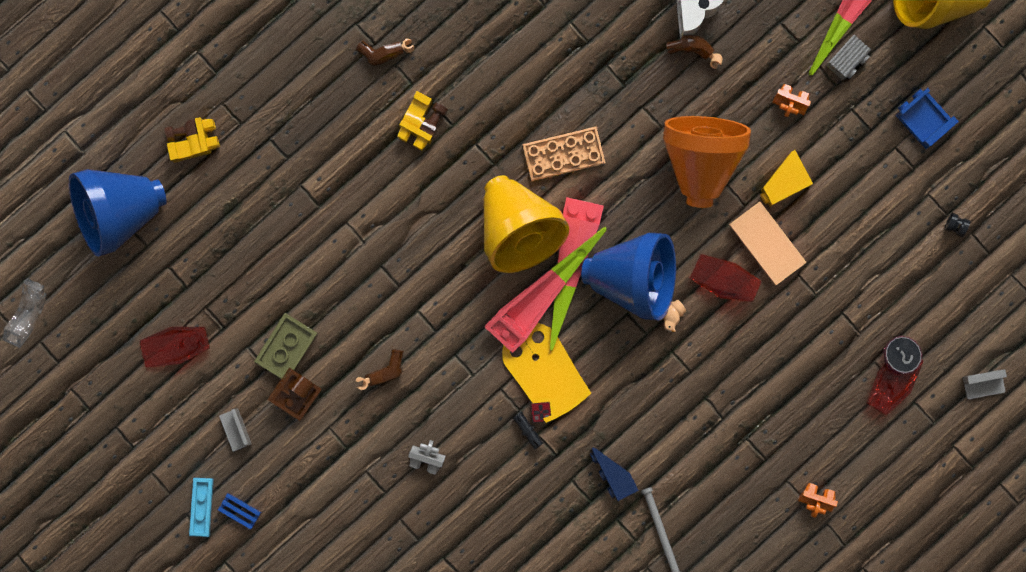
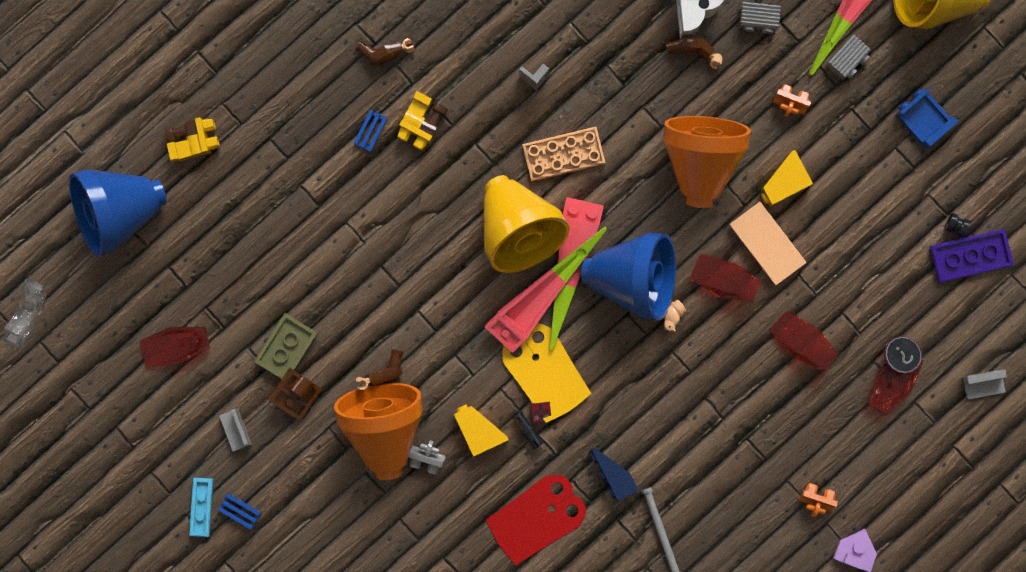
(377, 116): none -> blue tile
(381, 425): none -> orange cone
(478, 430): none -> yellow slope
(527, 523): none -> red piece
(536, 79): none -> light grey panel
(759, 17): none -> light grey brick
(803, 341): none -> clear red piece
(856, 551): none -> lavender plate
(971, 255): none -> dark purple tile

